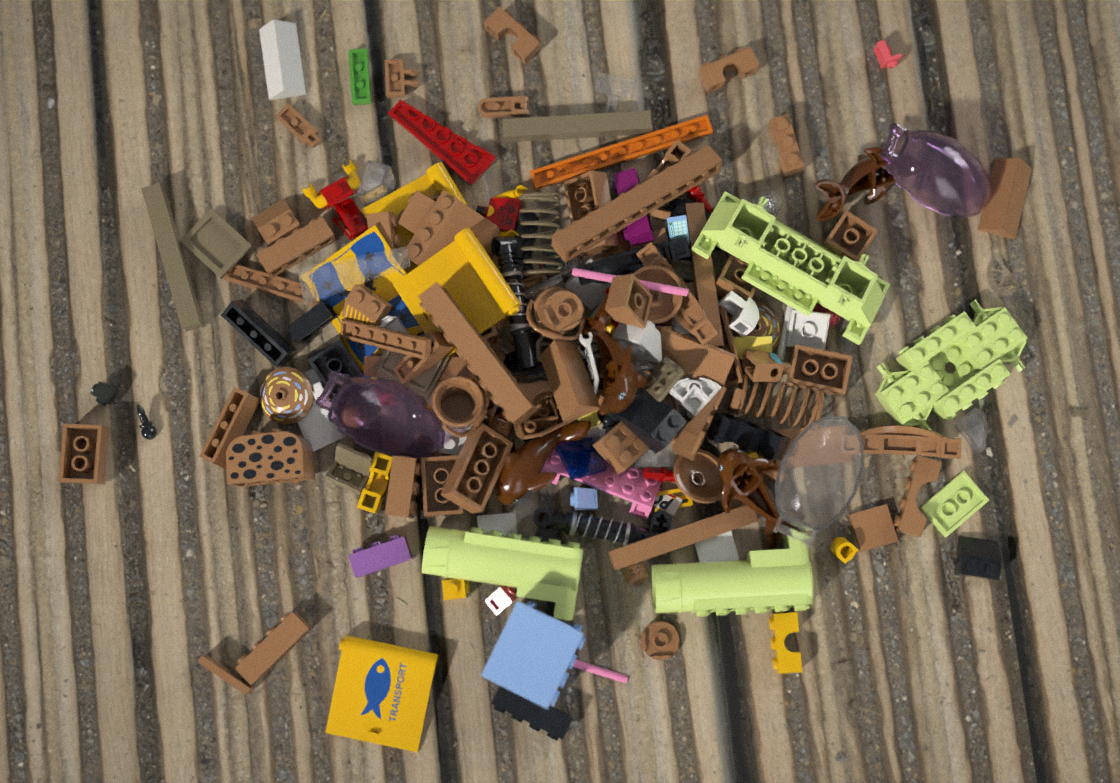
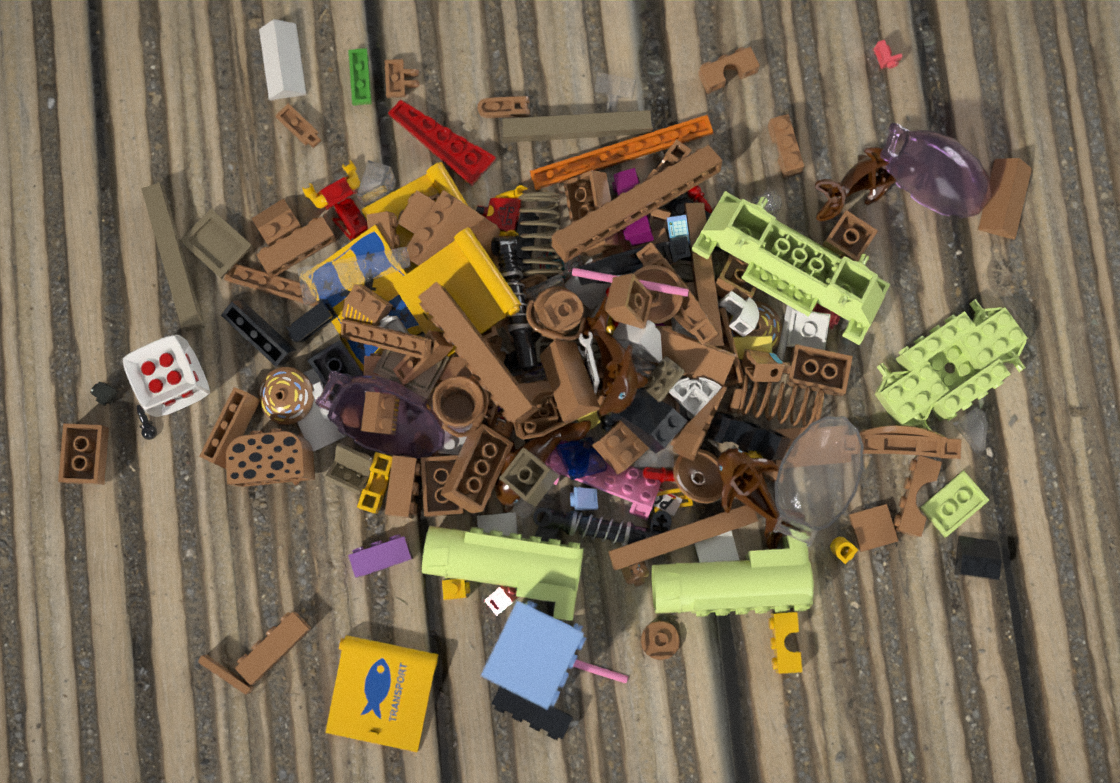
(166, 375): none -> white piece
(380, 413): none -> medium nougat slope
(502, 23): medium nougat arch -> none
(529, 477): none -> dark tan slope

